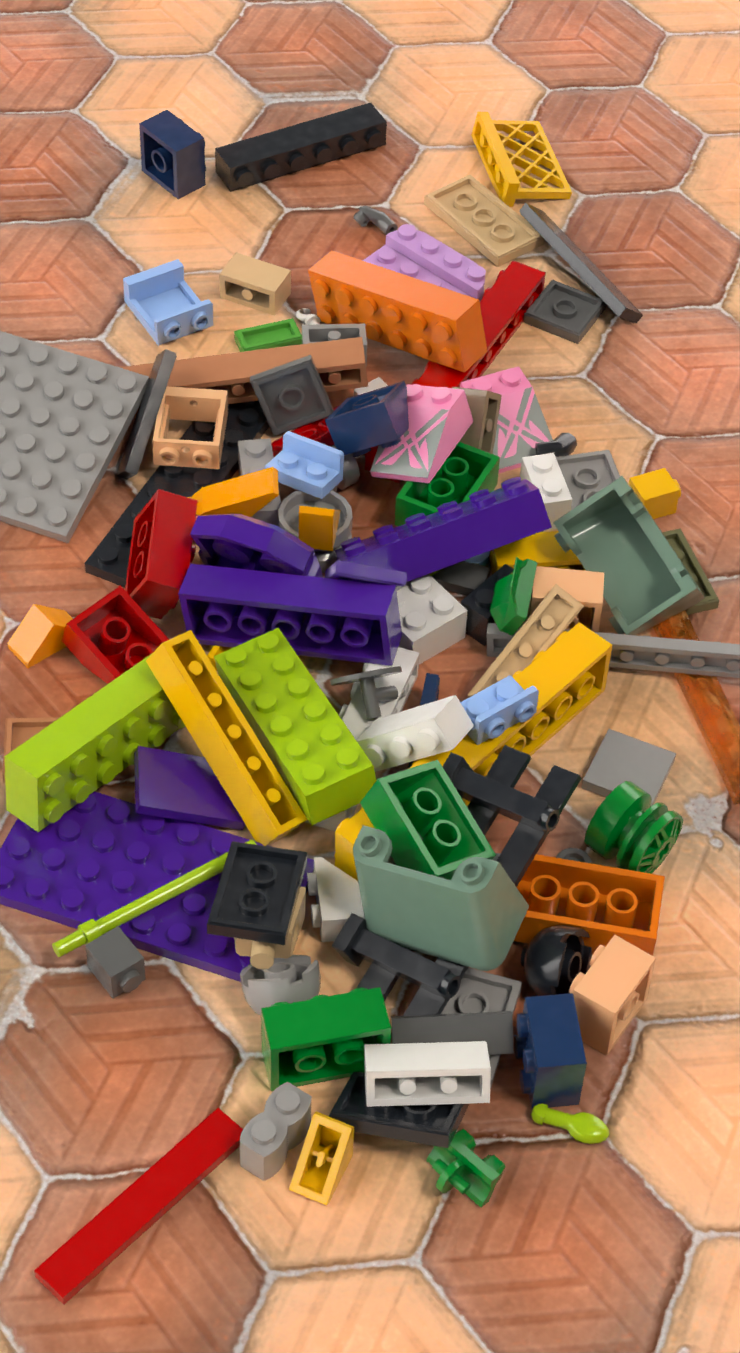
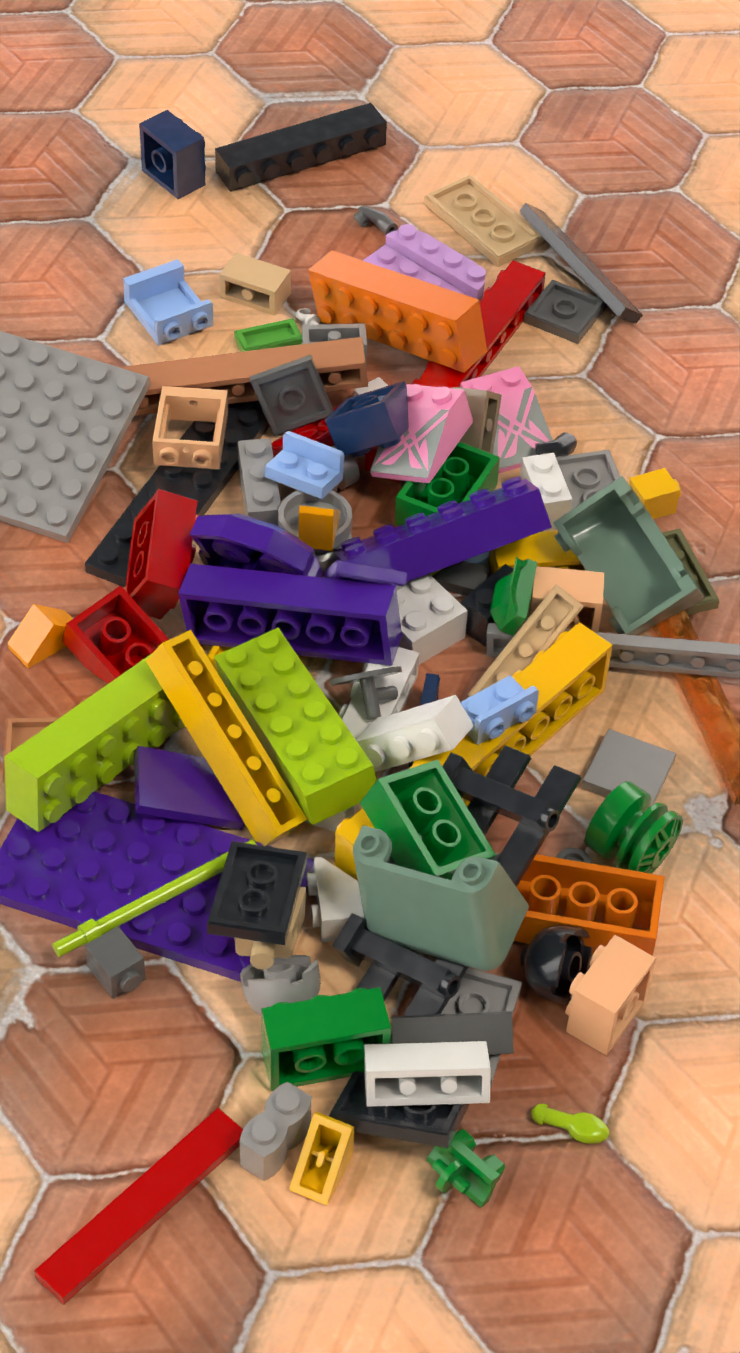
(146, 414): tile -> none
(238, 495): light orange slope -> none
(499, 161): yellow fence -> none
(550, 1050): dark blue brick -> none

